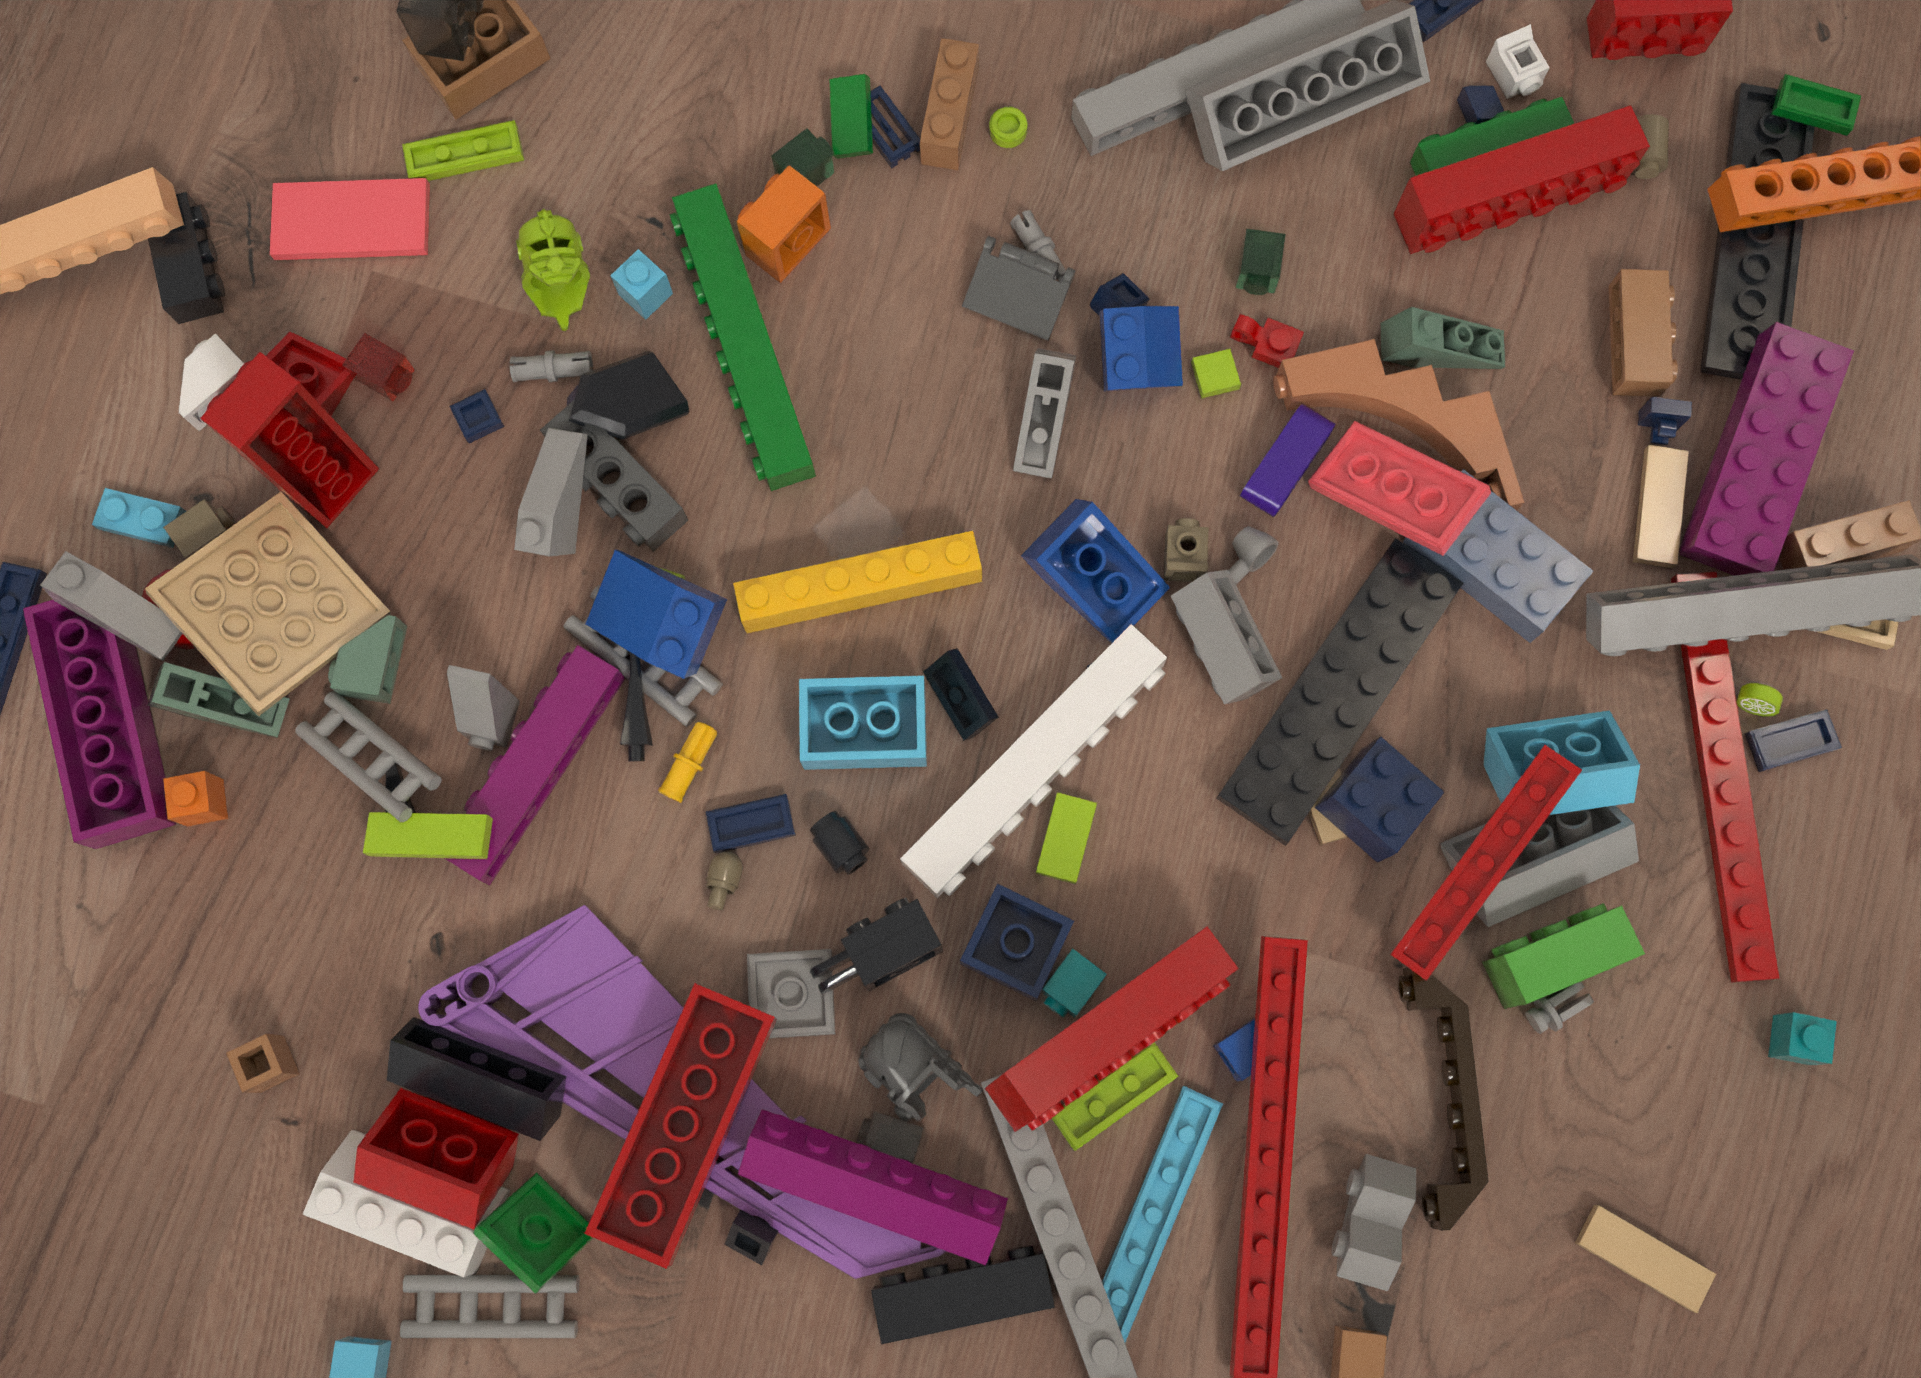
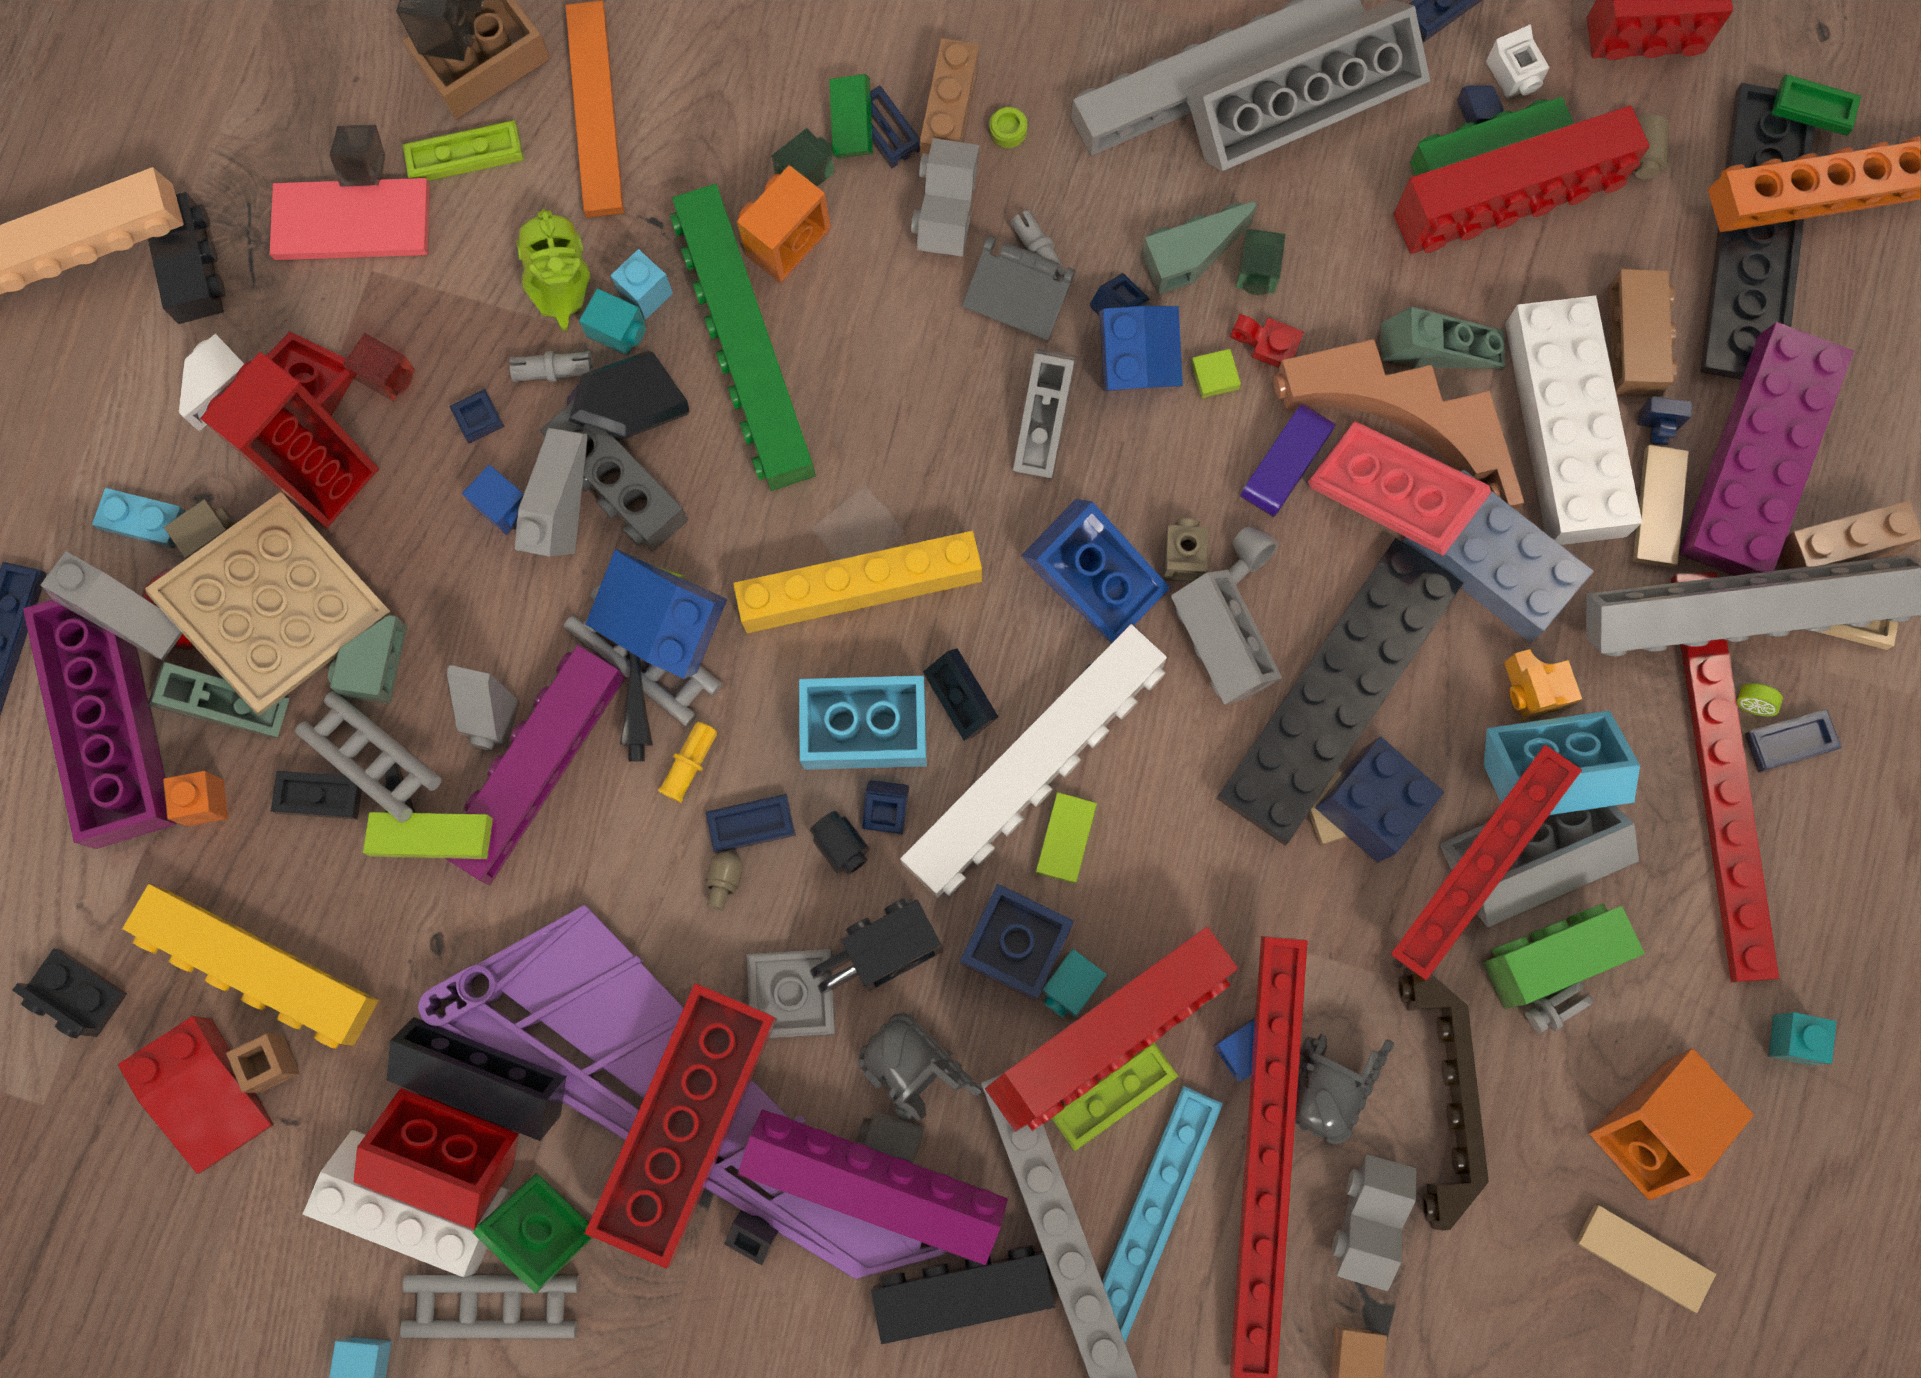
(71, 995): none -> black bracket
(194, 1093): none -> red slope
(250, 965): none -> yellow brick
(315, 795): none -> black plate
(357, 155): none -> clear smoke brick
(495, 499): none -> blue brick
(594, 109): none -> orange tile
(613, 322): none -> teal brick
(885, 806): none -> dark blue slope
(947, 201): none -> light grey brick
(1186, 251): none -> sand green slope
(1334, 1092): none -> dark grey helmet
(1540, 686): none -> light orange brick
(1572, 421): none -> white brick
(1673, 1126): none -> orange slope

